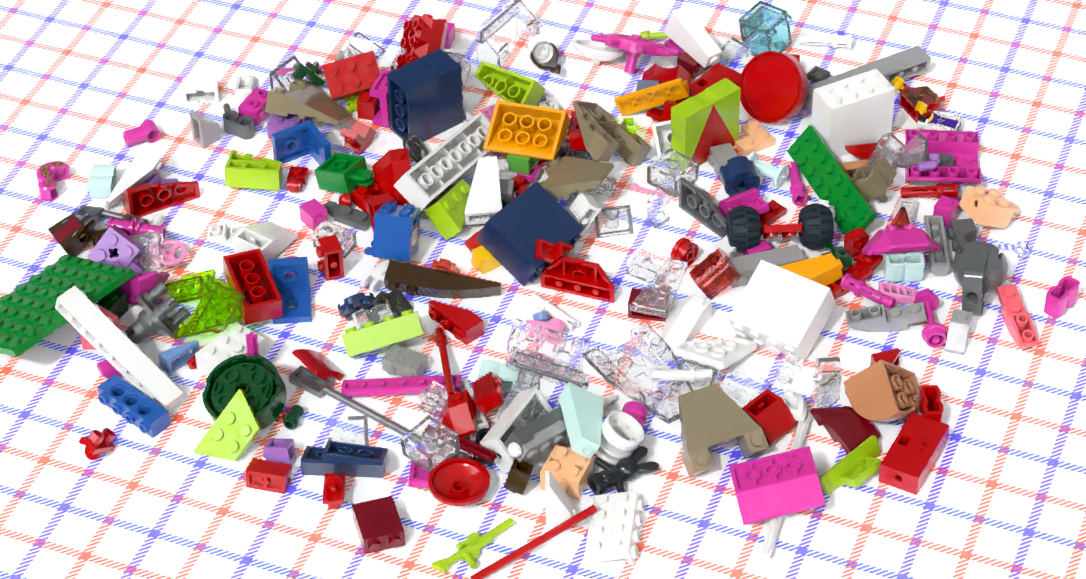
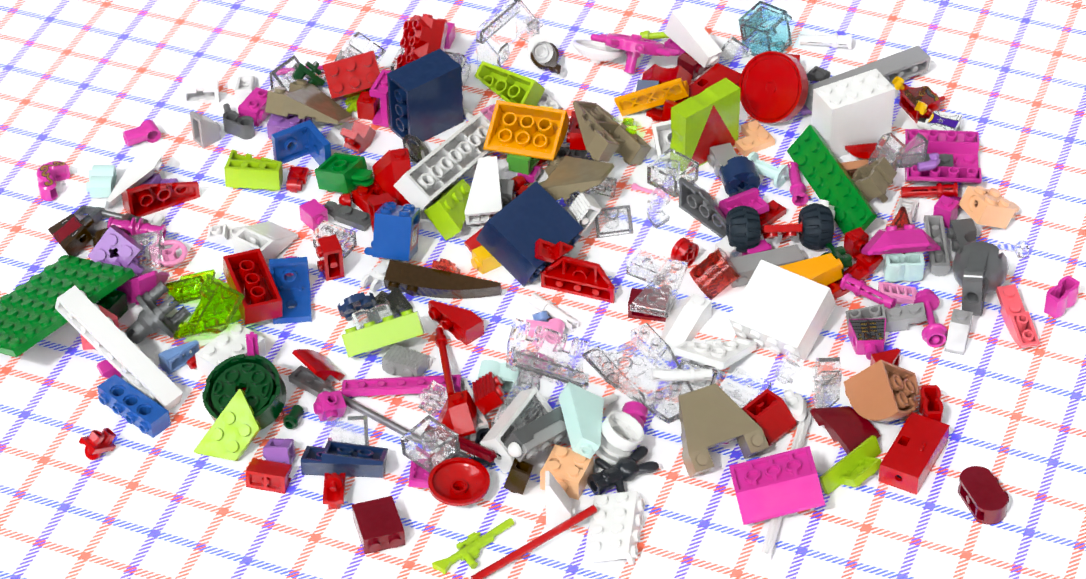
(329, 405): none -> dark pink brick
(867, 335): none -> torso
(983, 495): none -> dark red brick

